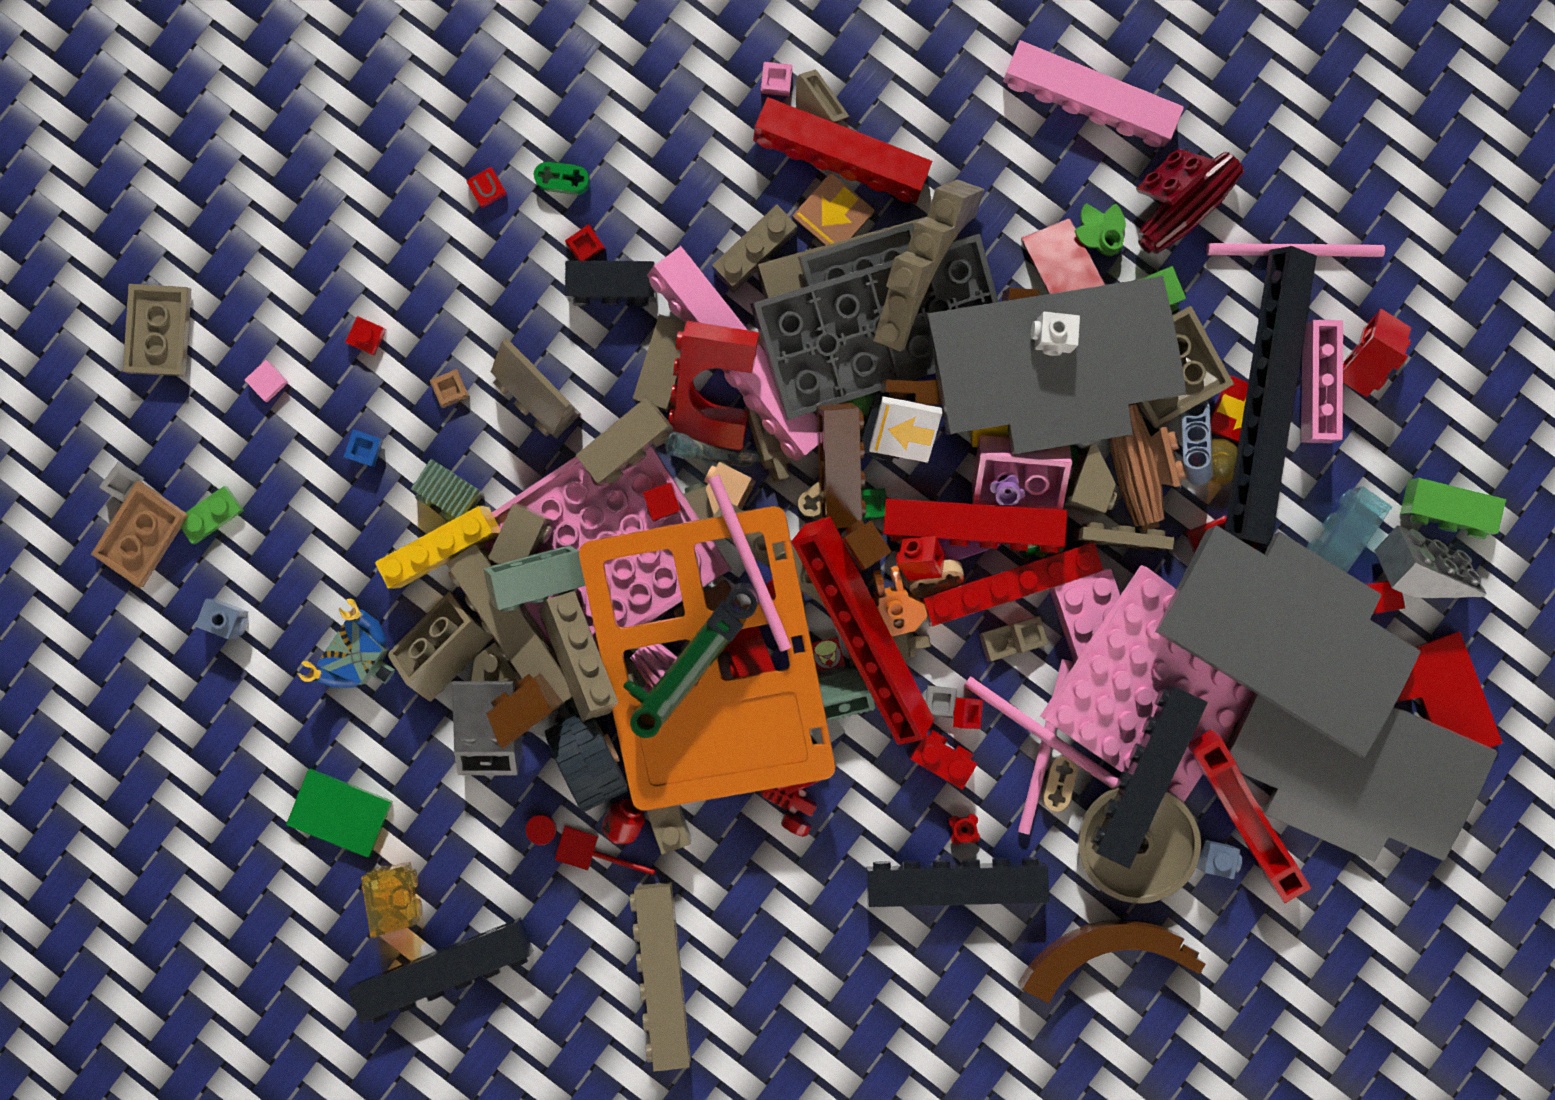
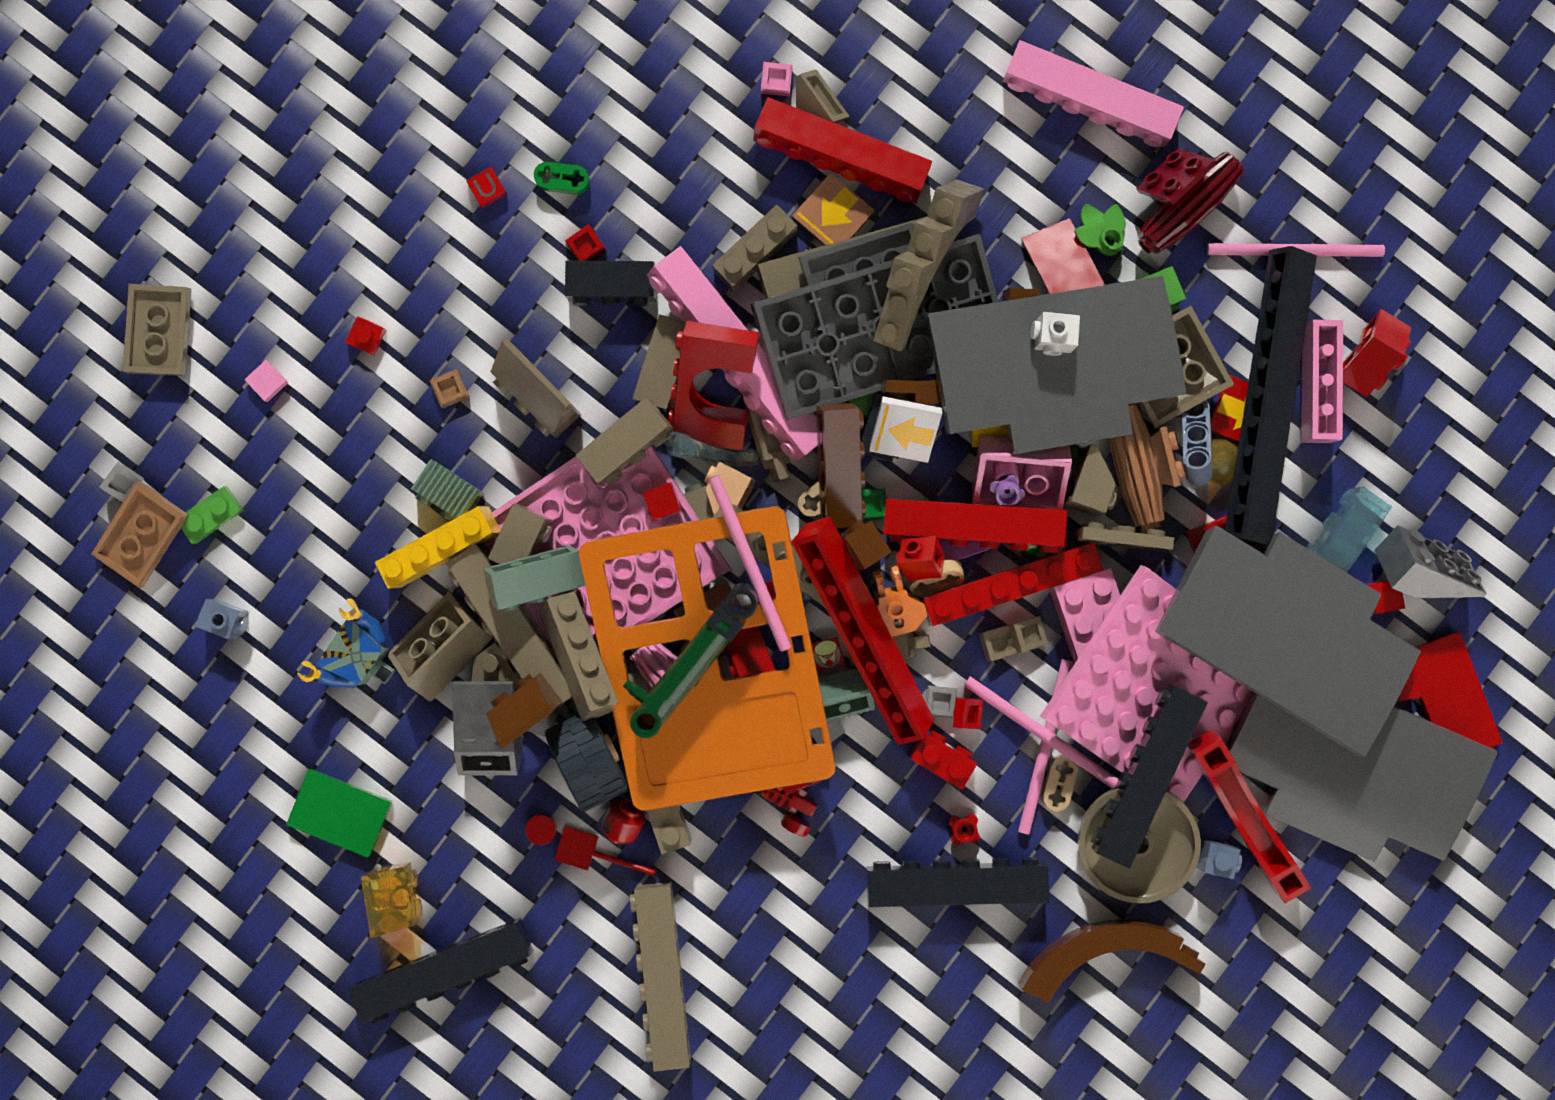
(363, 448): blue plate -> none
(1452, 508): bright green brick -> none

